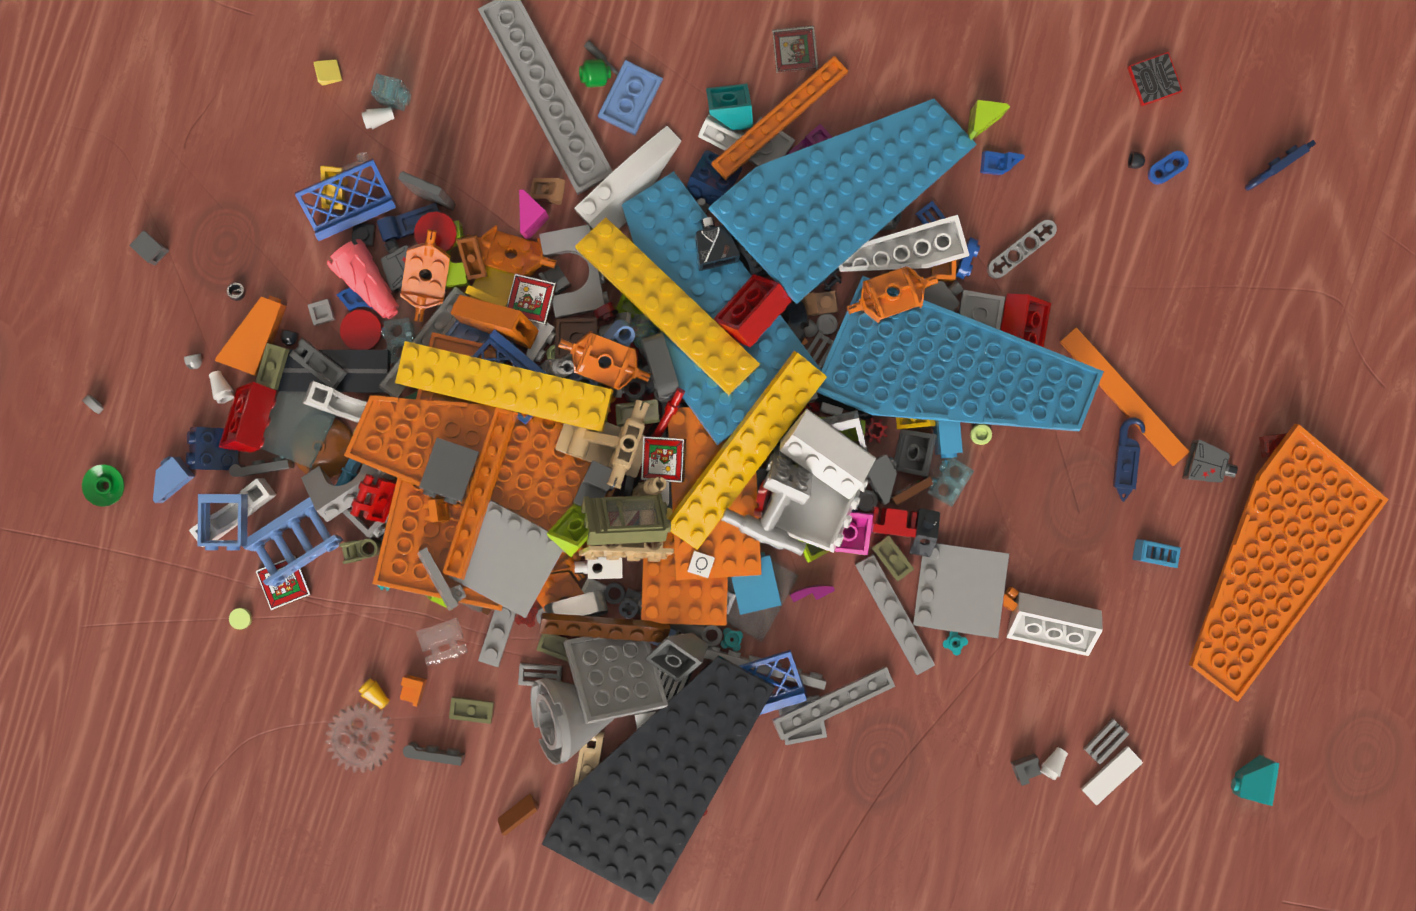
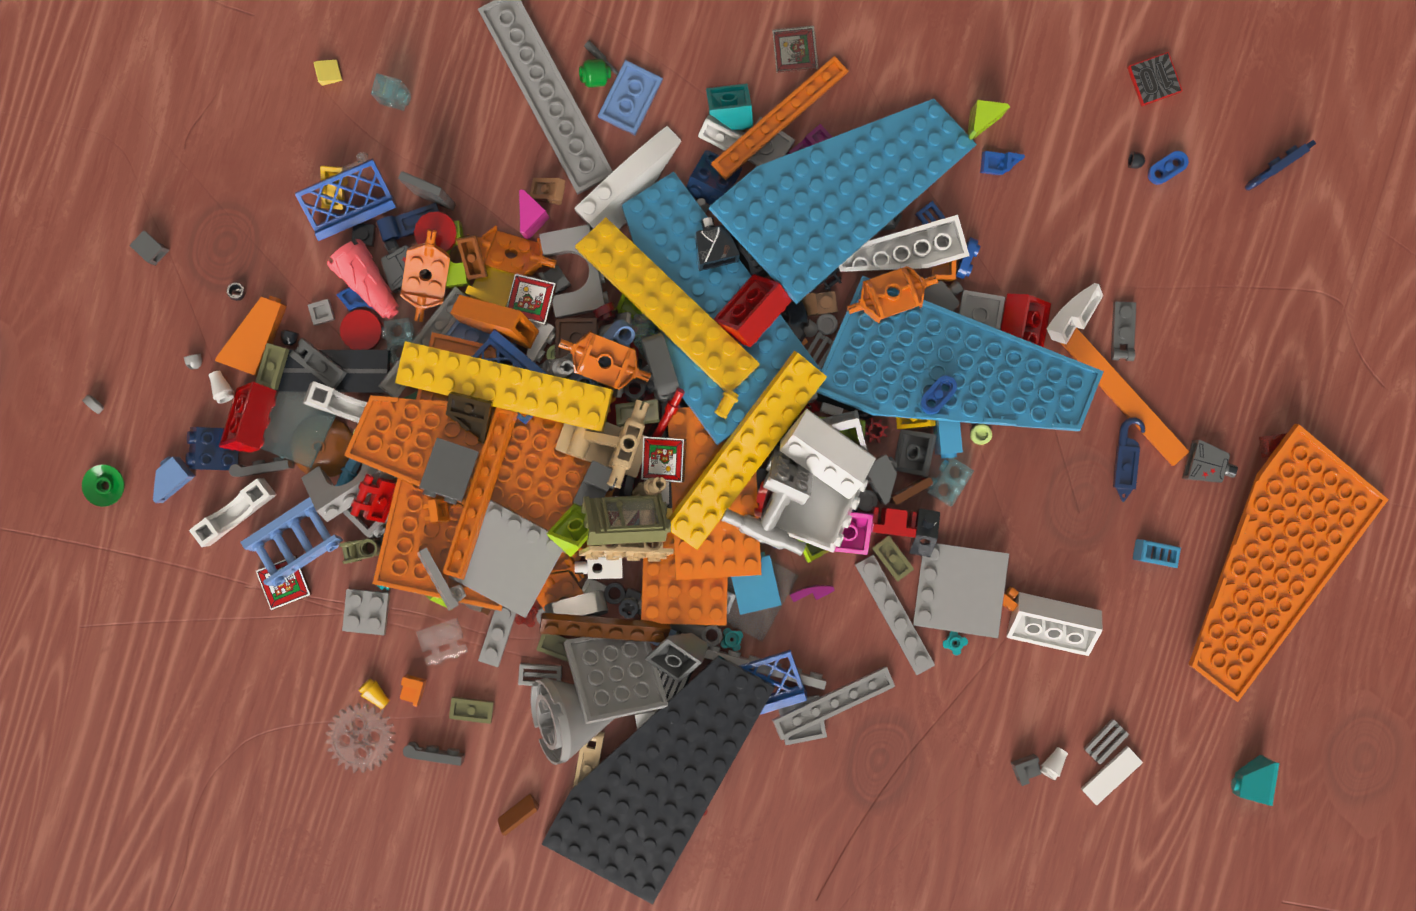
(204, 520): medium blue window -> none
(240, 618): yellowish green tile -> none
(366, 611): none -> light grey plate
(376, 117): white cone -> none
(471, 413): none -> dark brown wing
(701, 564): white tile -> none
(726, 403): none -> yellow pin
(937, 395): none -> blue plate
(1022, 250): light grey beam -> none
(1075, 314): none -> white slope
(1123, 330): none -> dark grey plate

